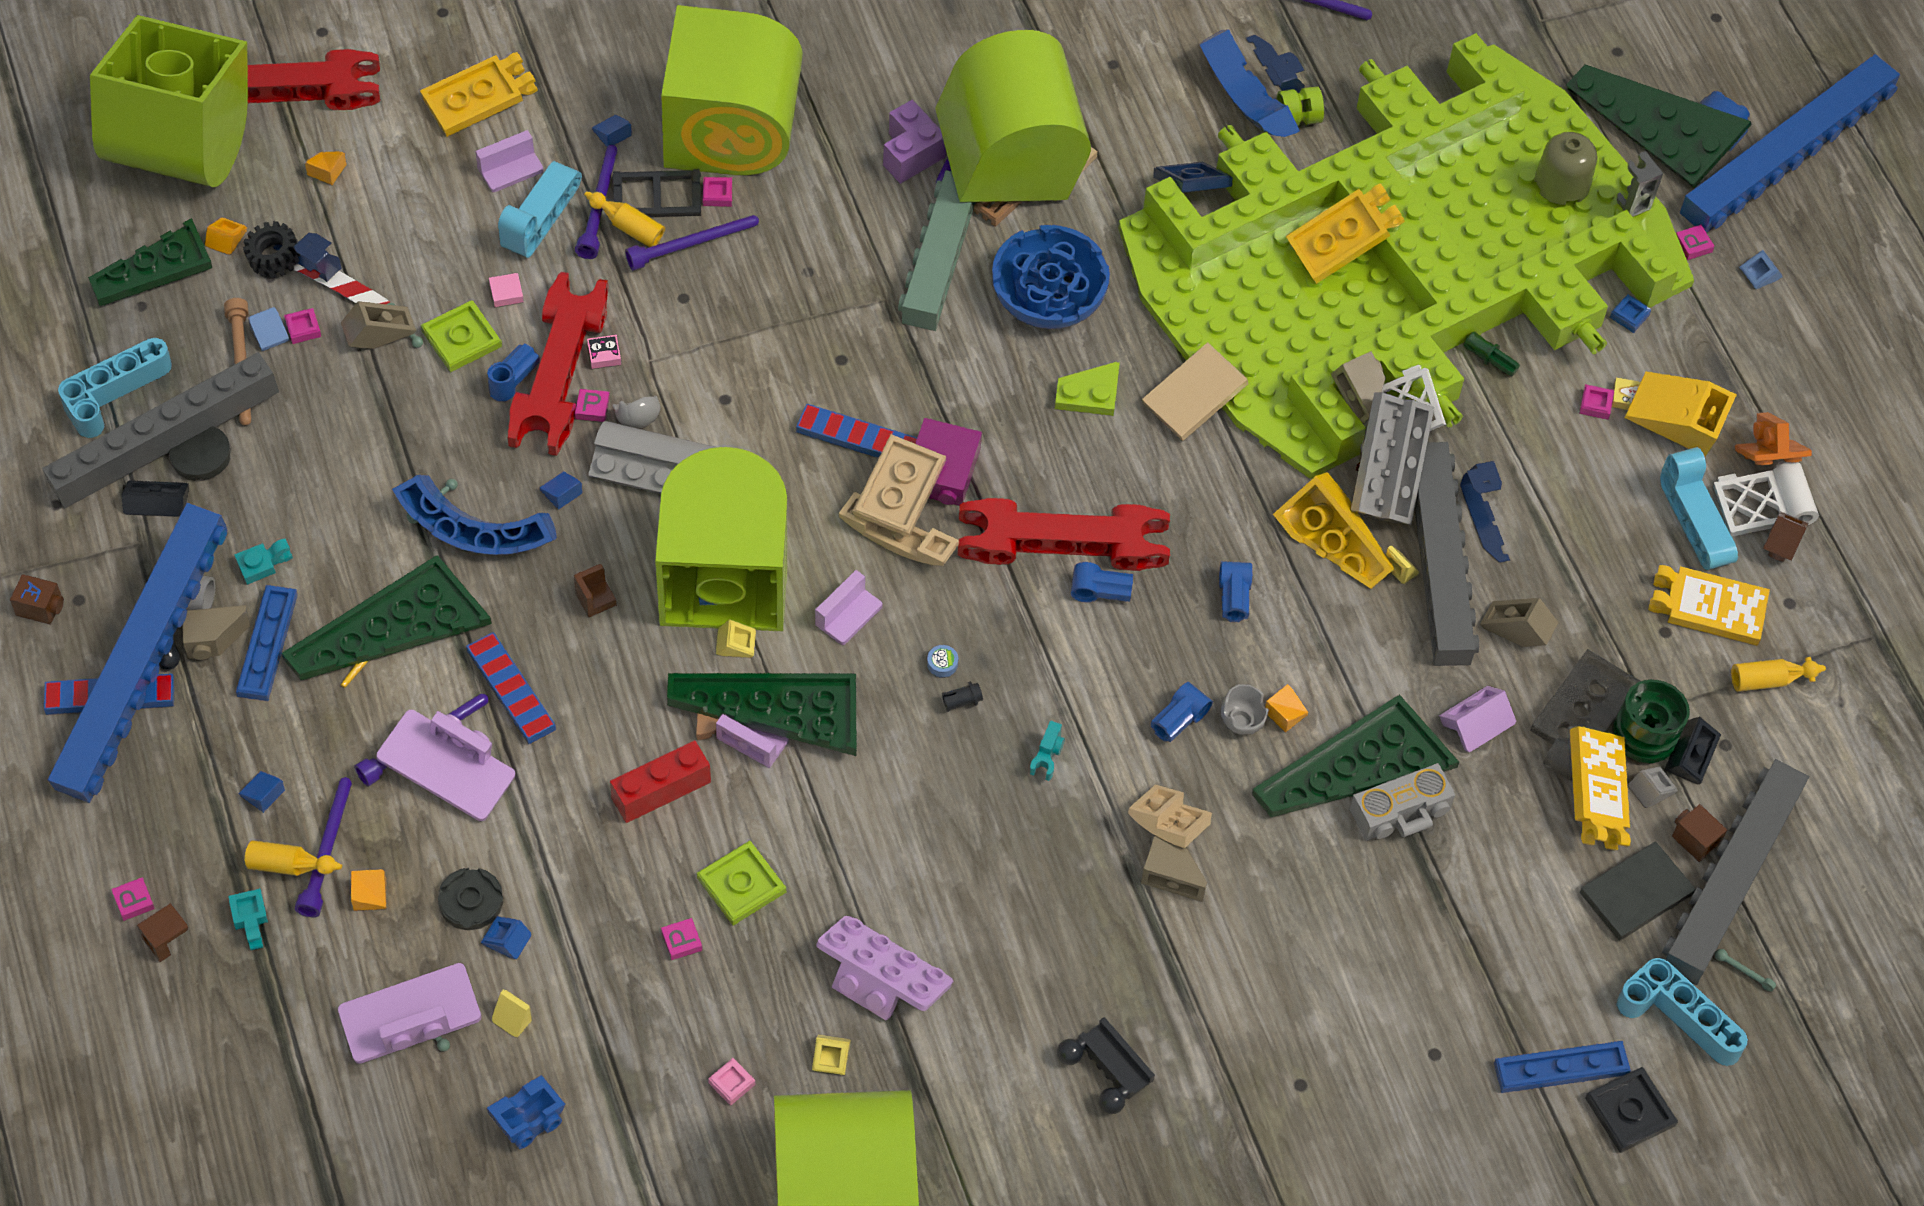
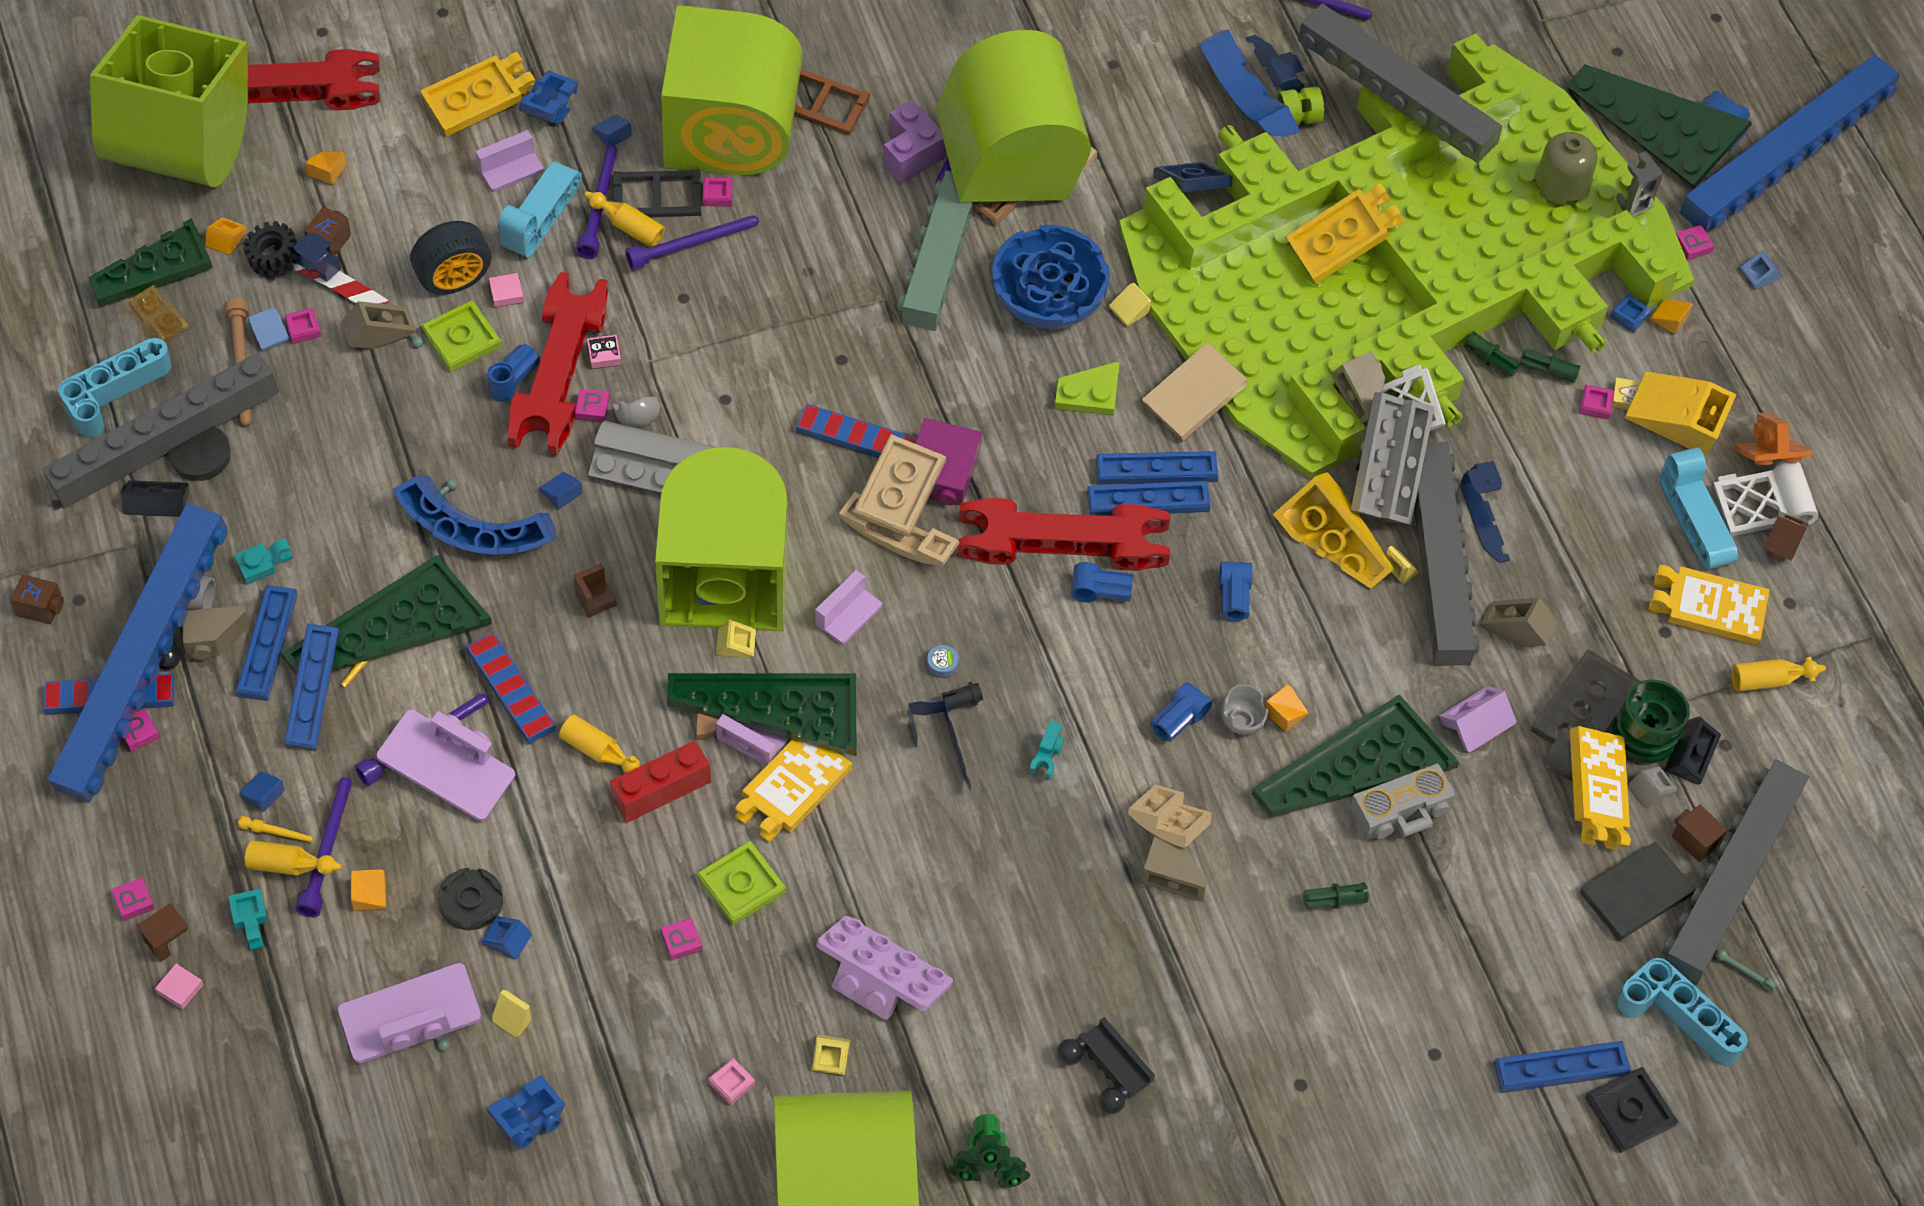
(141, 731): none -> dark pink tile
(158, 314): none -> clear yellow slope
(179, 986): none -> bright pink tile
(259, 826): none -> yellow piece
(311, 687): none -> blue tile
(331, 226): none -> reddish brown brick
(450, 257): none -> black wheel
(549, 97): none -> blue cylinder
(595, 743): none -> yellow wheel
(791, 786): none -> yellow tile
(828, 85): none -> dark orange window
(927, 708): none -> dark blue piece
(988, 1152): none -> dark green plant
(1131, 305): none -> light yellow slope
(1156, 467): none -> blue tile
(1170, 497): none -> blue tile
(1335, 895): none -> dark green axle
(1400, 83): none -> dark grey brick
(1550, 365): none -> dark green axle
(1671, 314): none -> light orange slope

